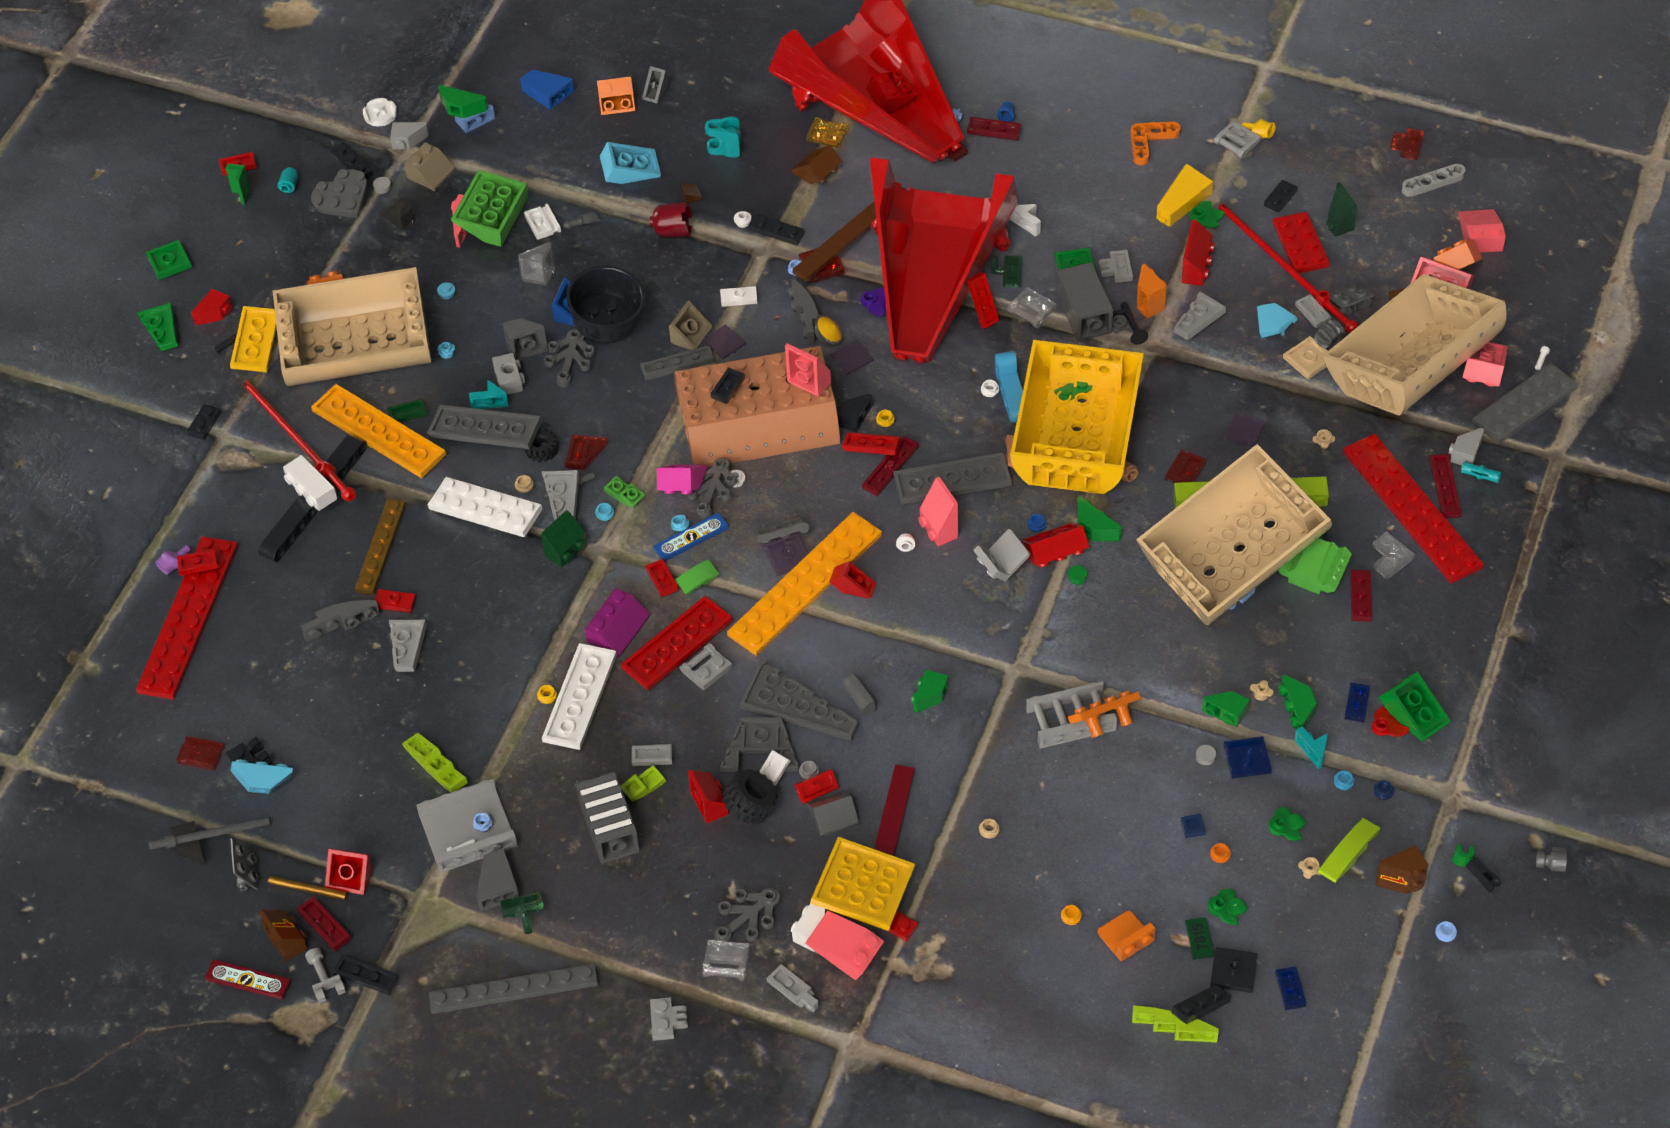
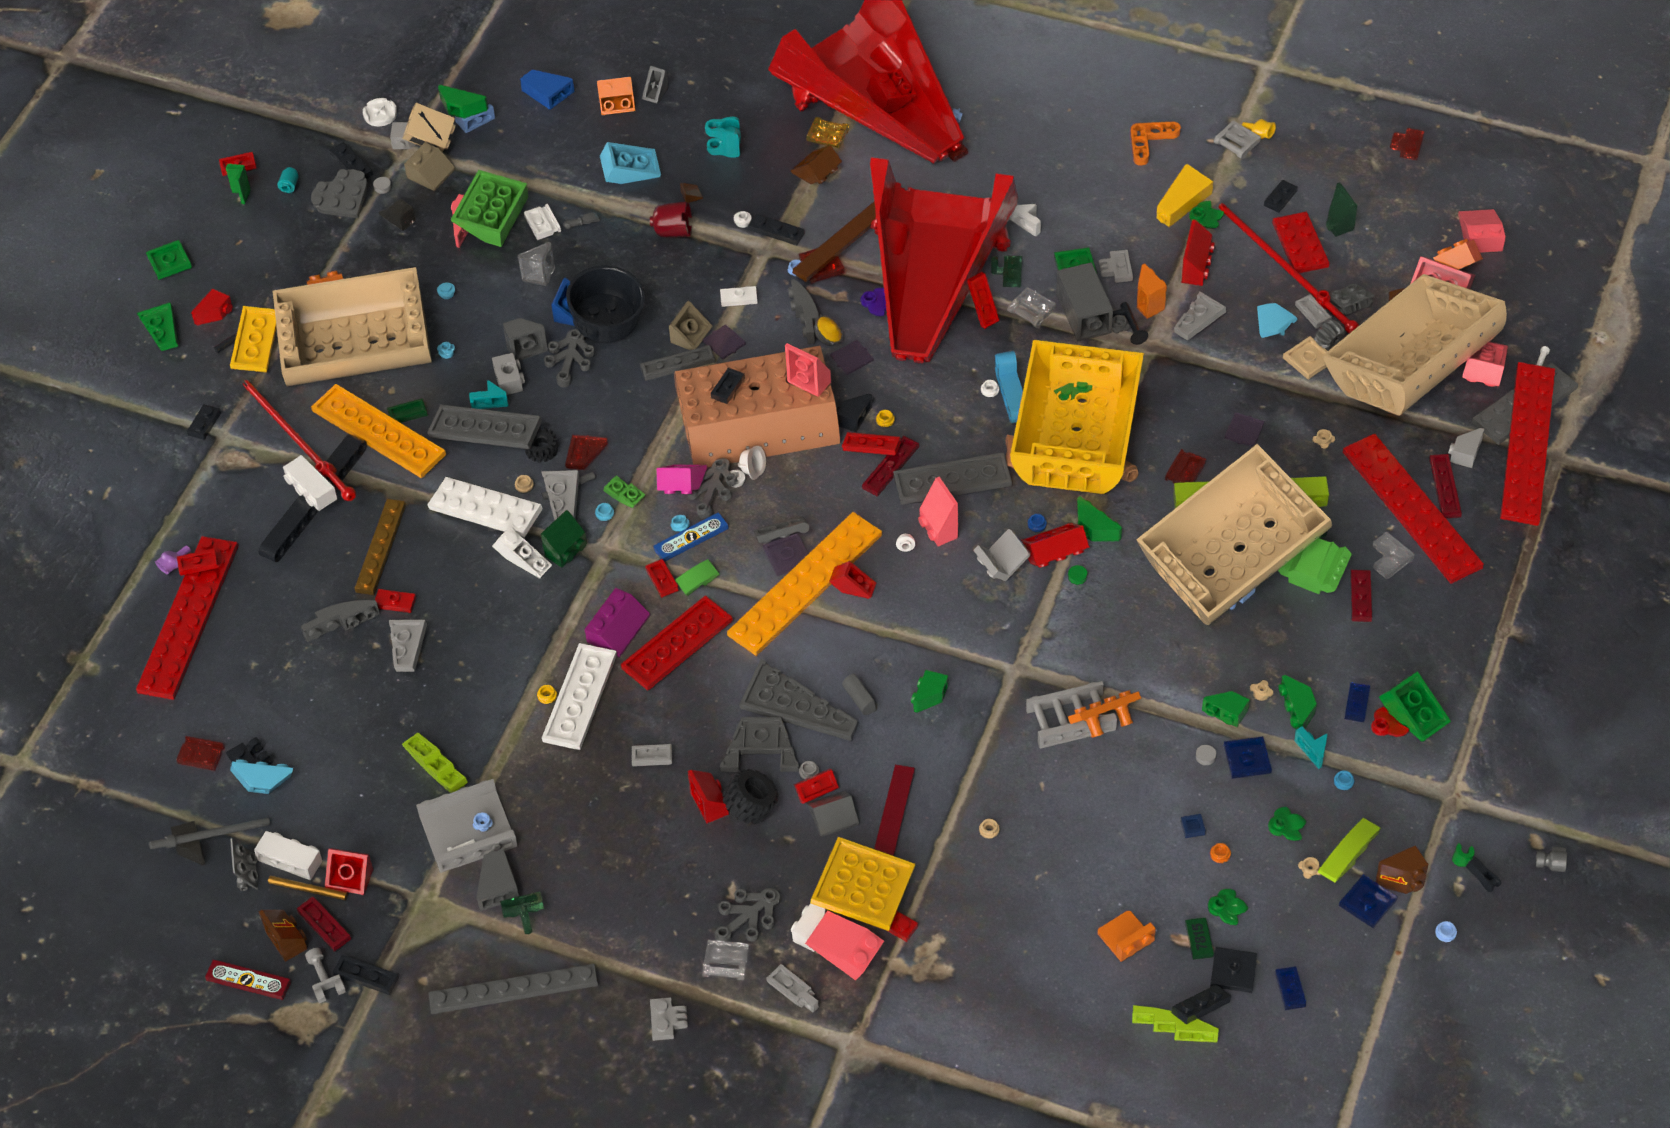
(288, 855): none -> white brick
(429, 127): none -> tan brick
(521, 553): none -> white slope
(607, 817): dark grey brick -> none
(641, 786): lime slope -> none
(709, 671): light grey plate -> none
(753, 462): none -> white piece
(774, 767): white plate -> none
(994, 128): dark red plate -> none
(1006, 112): blue piece -> none
(1071, 915): light orange plate -> none
(1368, 901): none -> clear blue plate
(1383, 790): dark blue plate -> none
(1414, 186): light grey beam -> none
(1481, 472): teal pin -> none
(1527, 444): none -> red plate

